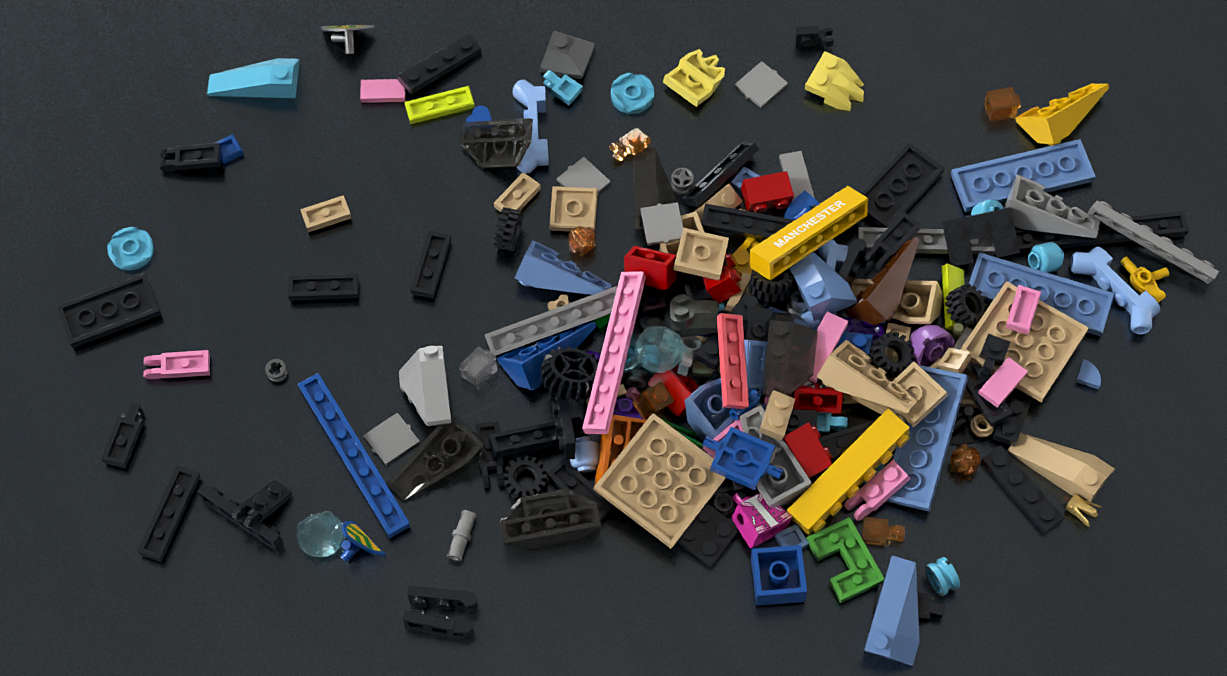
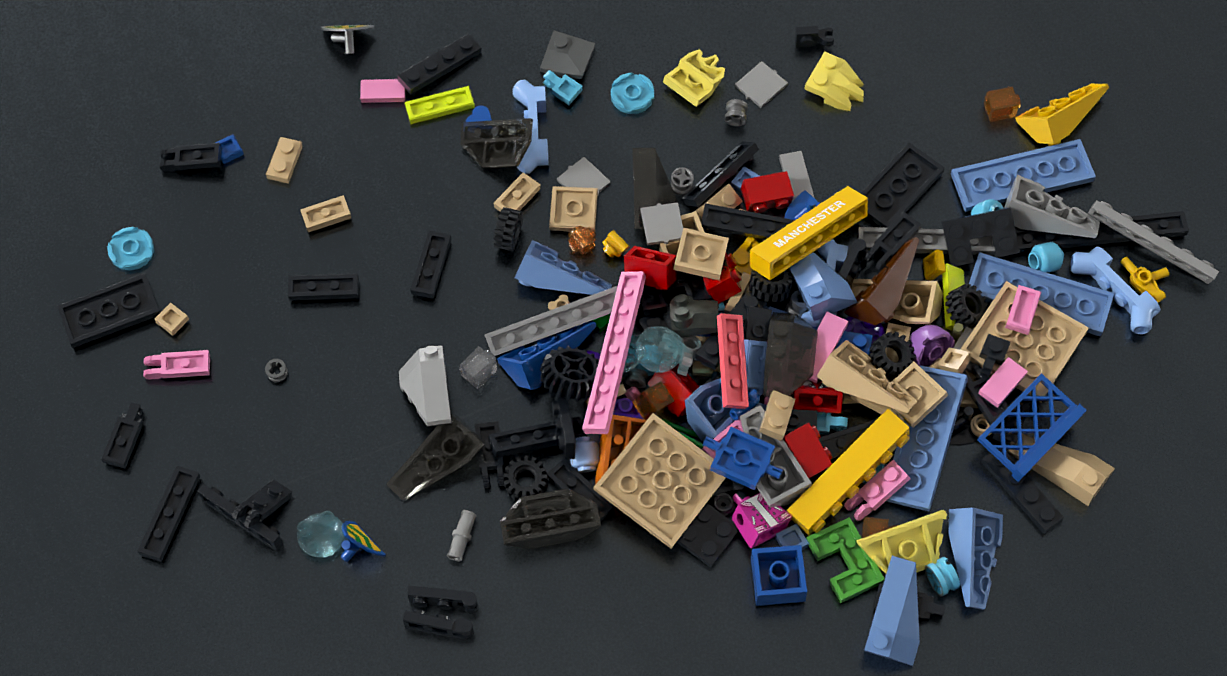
(171, 319): none -> tan plate
(264, 79): medium azure wedge -> none
(284, 160): none -> tan plate
(354, 455): blue plate -> none
(391, 439): light grey piece -> none
(614, 245): none -> yellow plate
(630, 143): clear orange plate -> none
(736, 112): none -> flat silver wheel
(911, 541): none -> light yellow wing
(934, 265): none -> yellow tile
(965, 459): clear orange gear -> none
(974, 541): none -> medium blue wedge
(1042, 444): none -> blue fence
(1077, 503): pearl gold piece -> none
(1089, 375): medium blue tile -> none

